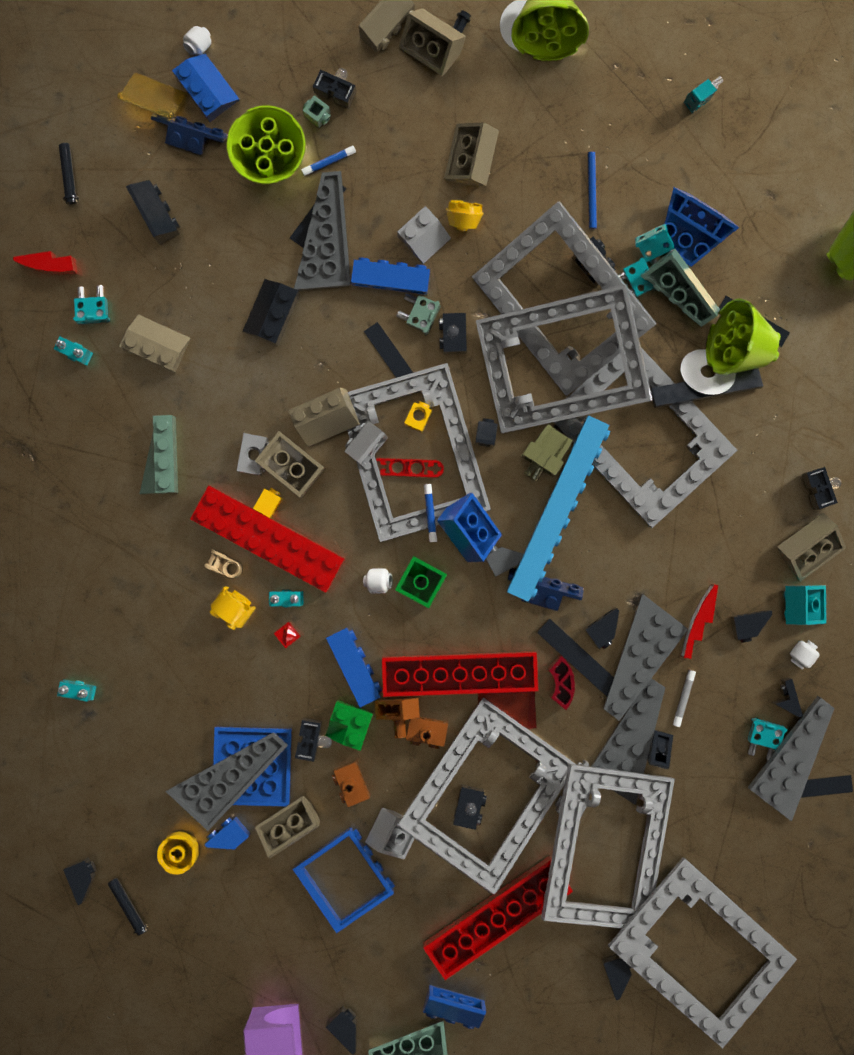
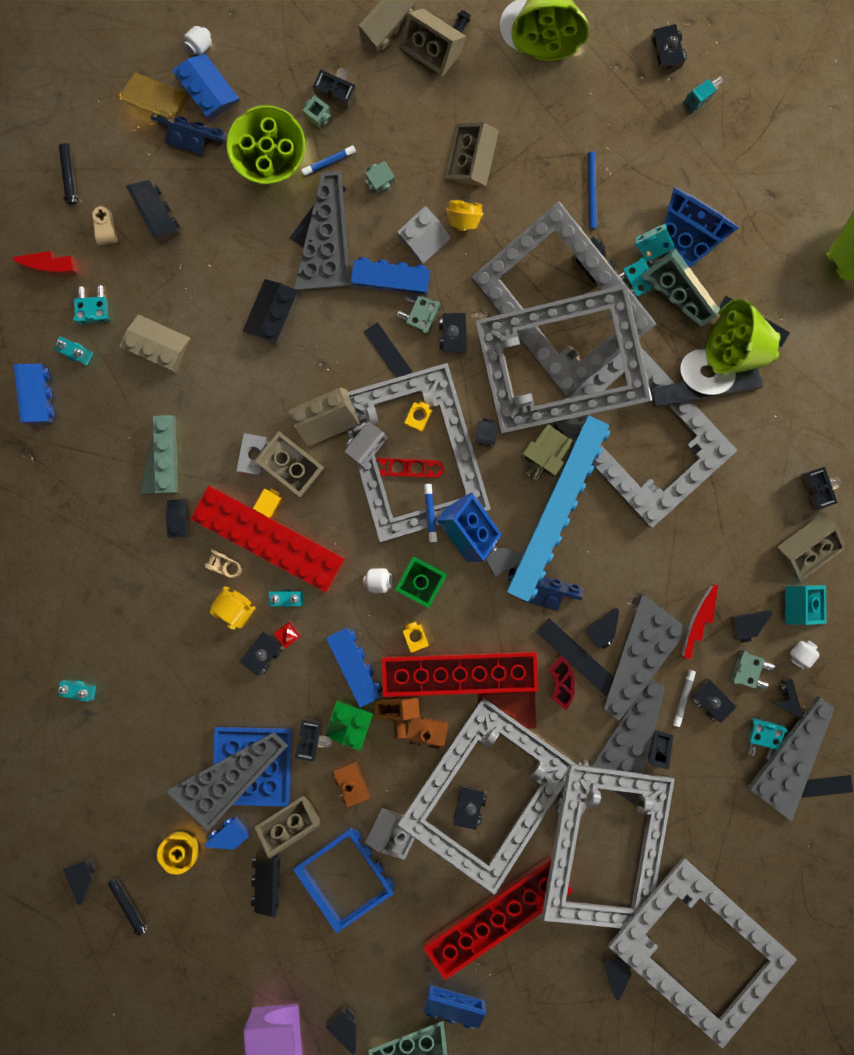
(33, 394): none -> blue slope
(104, 230): none -> tan piece
(177, 518): none -> black slope
(261, 653): none -> black piece
(266, 883): none -> black slope
(379, 177): none -> sand green brick
(414, 646): none -> yellow brick
(668, 47): none -> black piece
(713, 700): none -> black piece
(746, 669): none -> sand green piece

